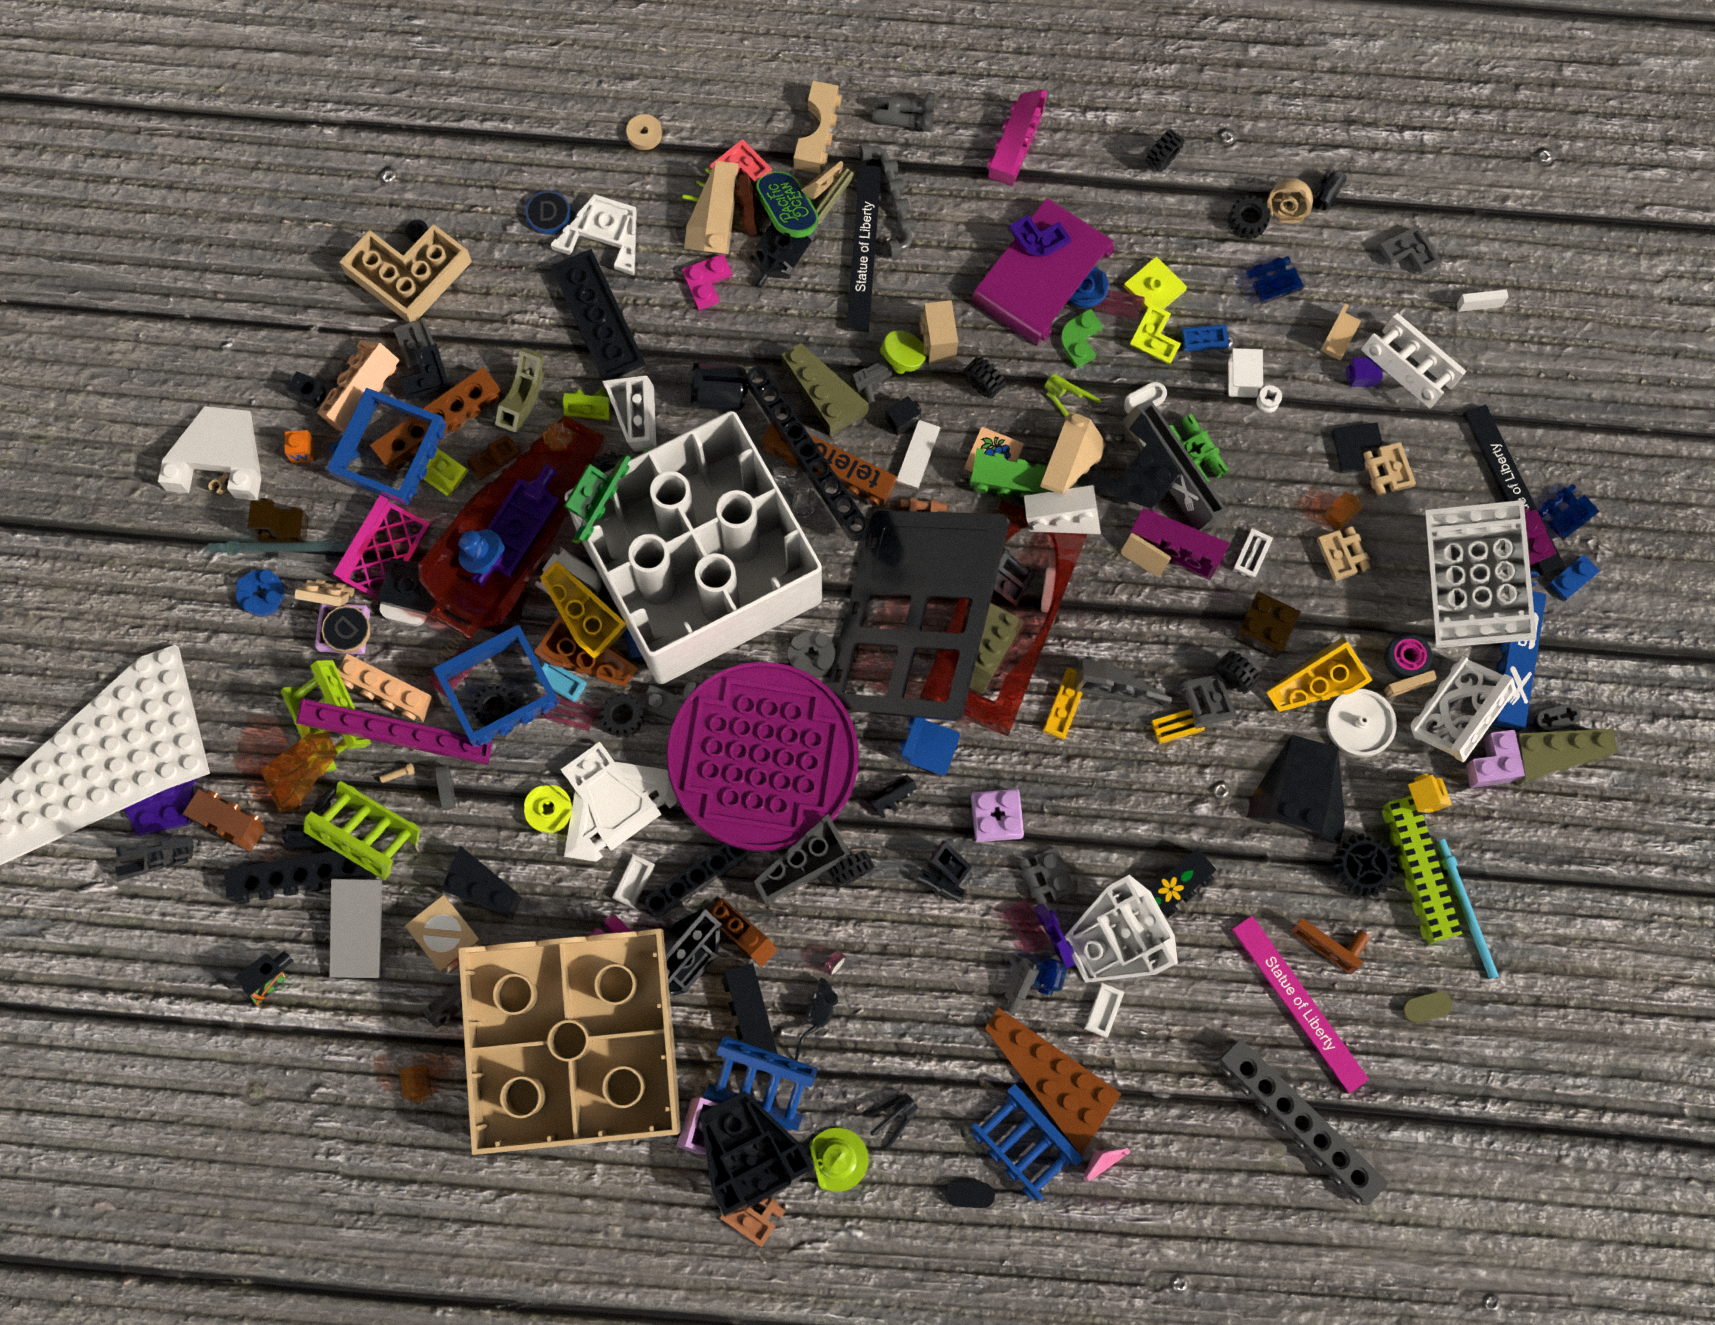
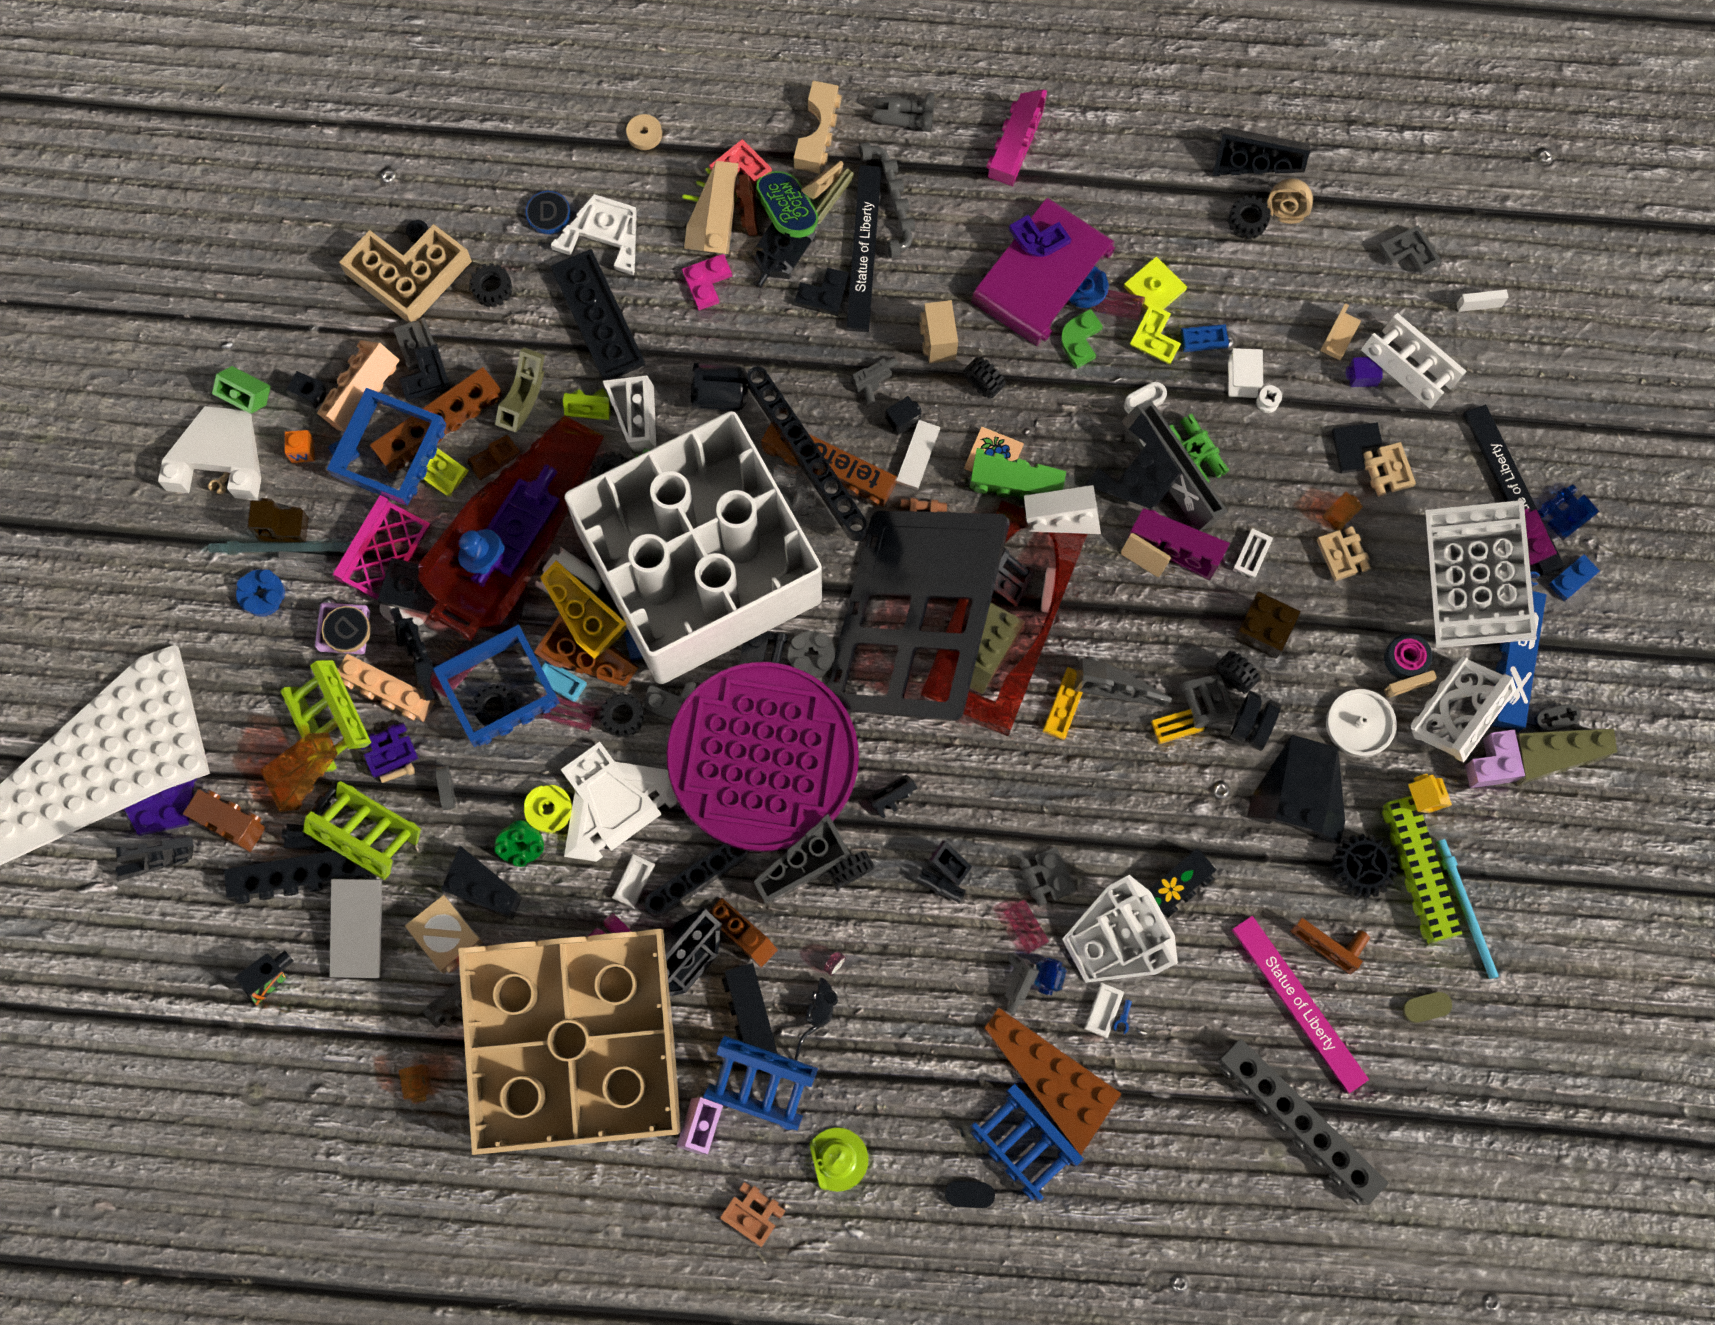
(241, 389): none -> bright green brick
(324, 593): tan plate -> none
(391, 731): magenta tile -> none
(391, 755): none -> dark purple plate
(407, 635): none -> black plate
(487, 273): none -> black tyre
(519, 843): none -> green plate
(557, 436): clear orange gear -> none
(591, 493): green bracket -> none
(749, 1154): black wedge -> none
(755, 649): none -> black plate
(824, 391): olive wedge -> none
(825, 298): none -> black plate
(903, 351): lime tile -> none
(903, 1108): black plant -> none
(929, 746): blue bracket -> none
(1008, 804): lavender brick -> none
(1050, 924): dark purple plate -> none
(1058, 386): lime plant -> none
(1074, 454): tan wedge -> none
(1102, 1160): bright pink slope -> none
(1123, 1018): none -> blue hand
(1165, 150): black tyre -> none
(1252, 719): none -> black wheel
(1257, 153): none -> black wedge
(1277, 285): clear blue plate -> none
(1325, 675): yellow wedge -> none
(1328, 189): black arm -> none

